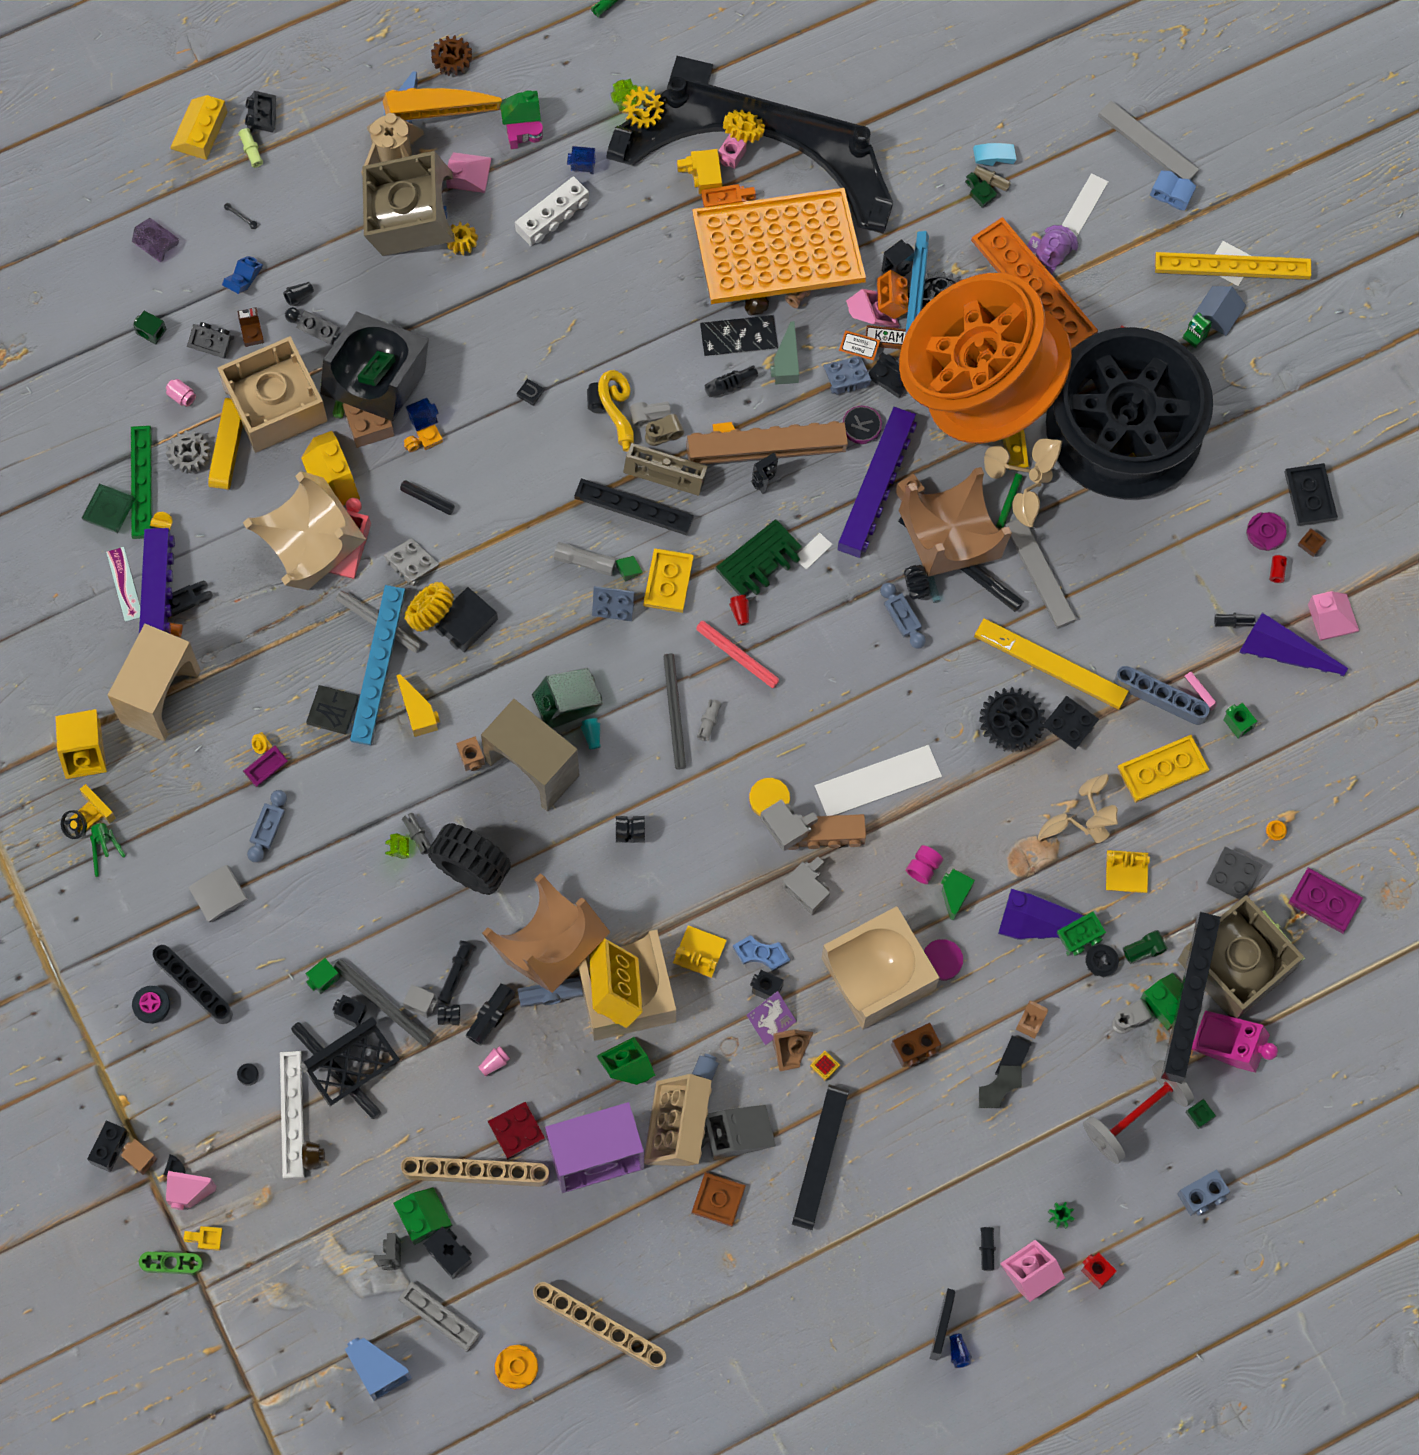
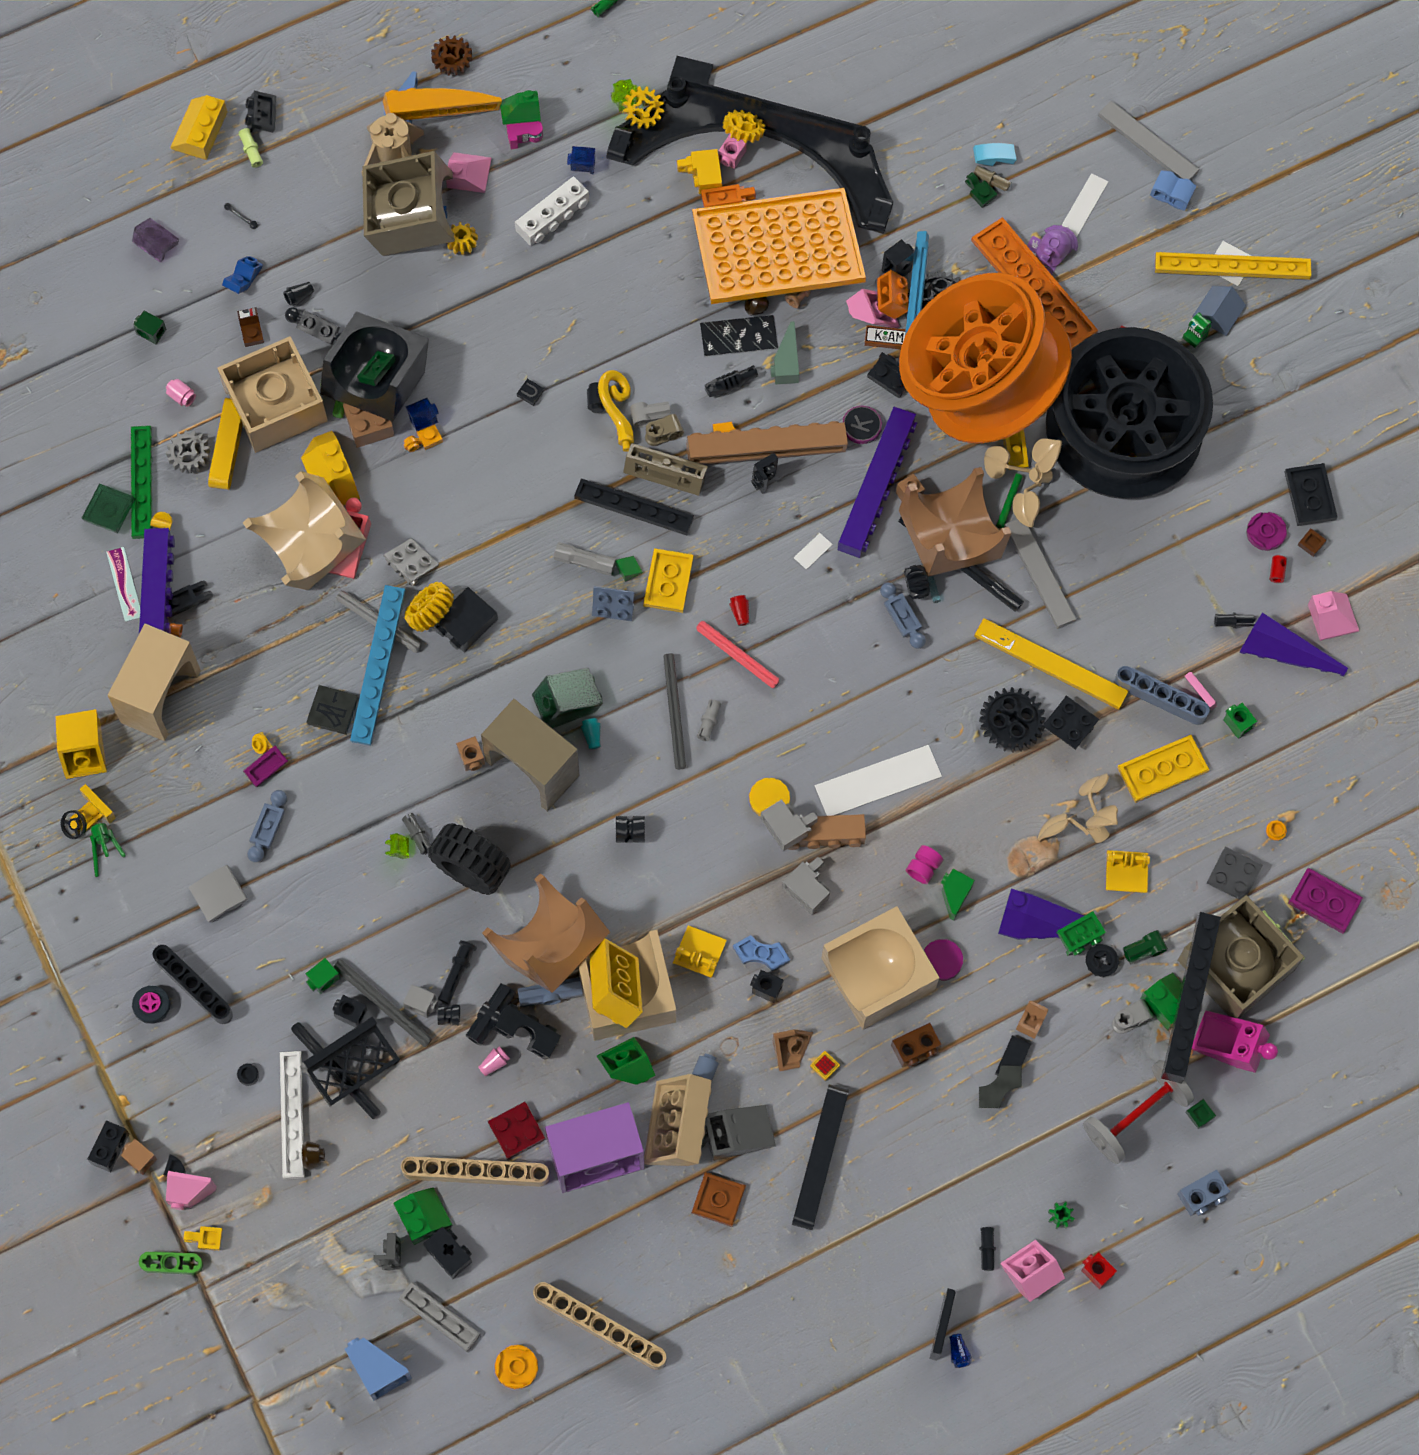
(210, 340): black bracket -> none
(419, 711): yellow slope -> none
(427, 497): black axle -> none
(542, 1037): none -> black arch
(758, 558): dark green hinge -> none
(771, 1017): medium lavender sticker -> none
(847, 374): sand blue hinge -> none
(859, 345): sticker -> none

